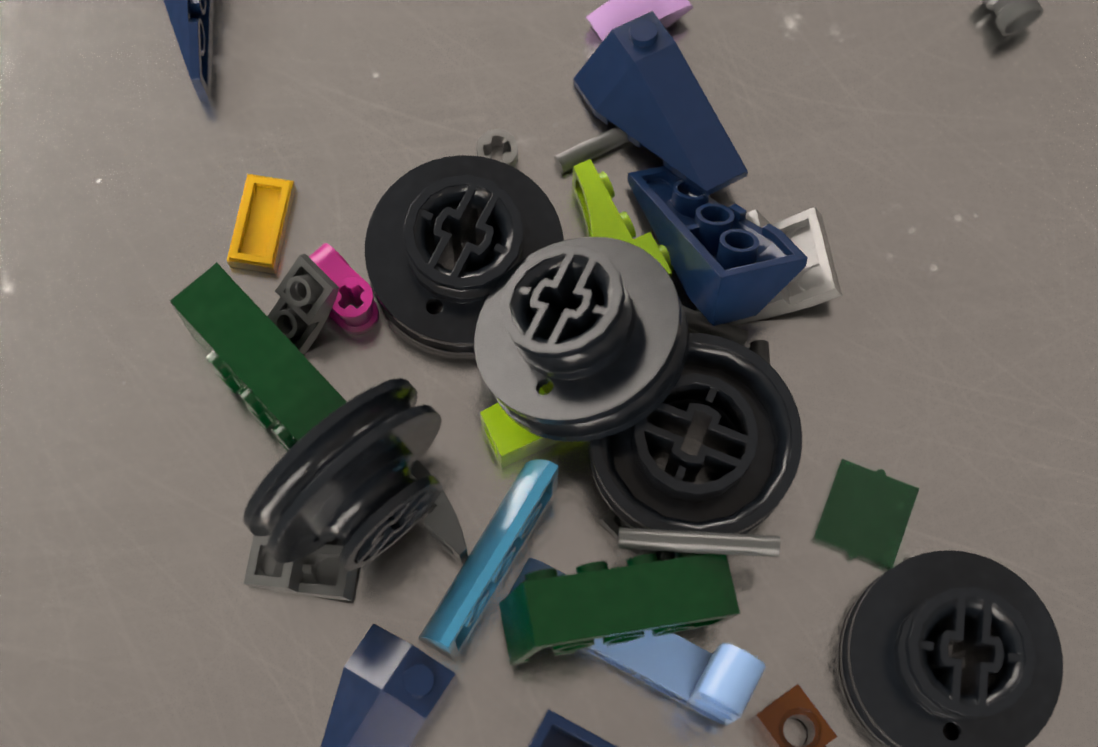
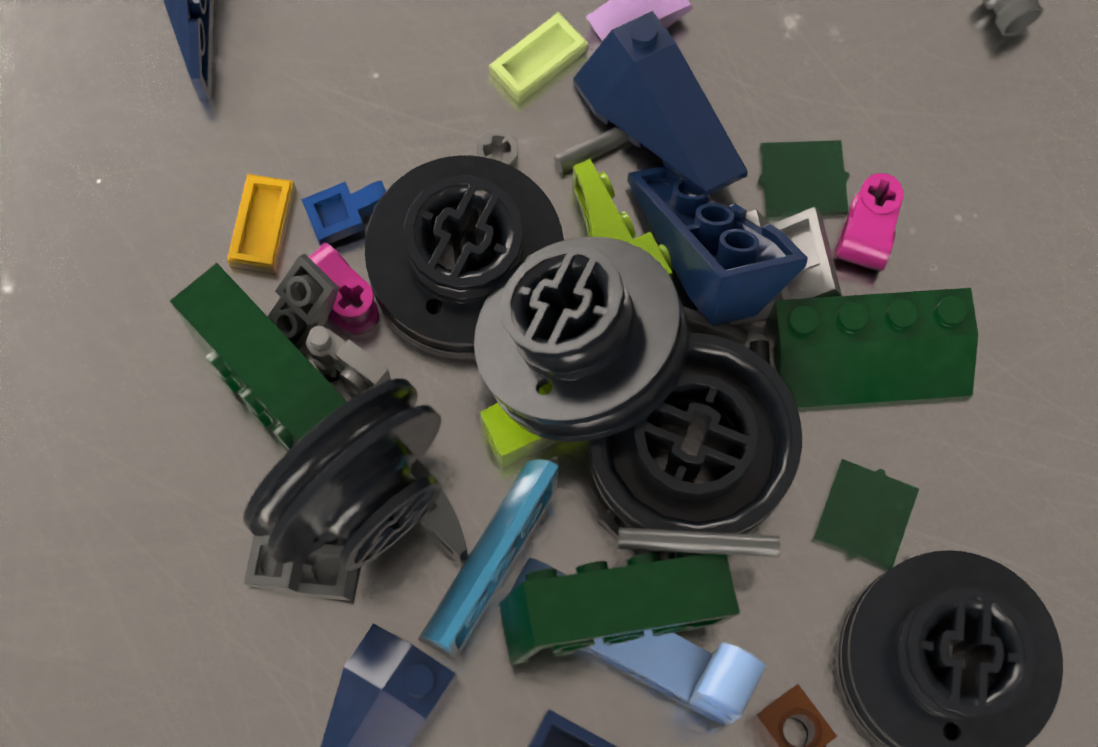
(338, 212): none -> blue plate
(343, 357): none -> light grey plate
(538, 57): none -> yellowish green tile
(803, 177): none -> clear green piece
(871, 227): none -> dark pink piece
(875, 348): none -> dark green slope

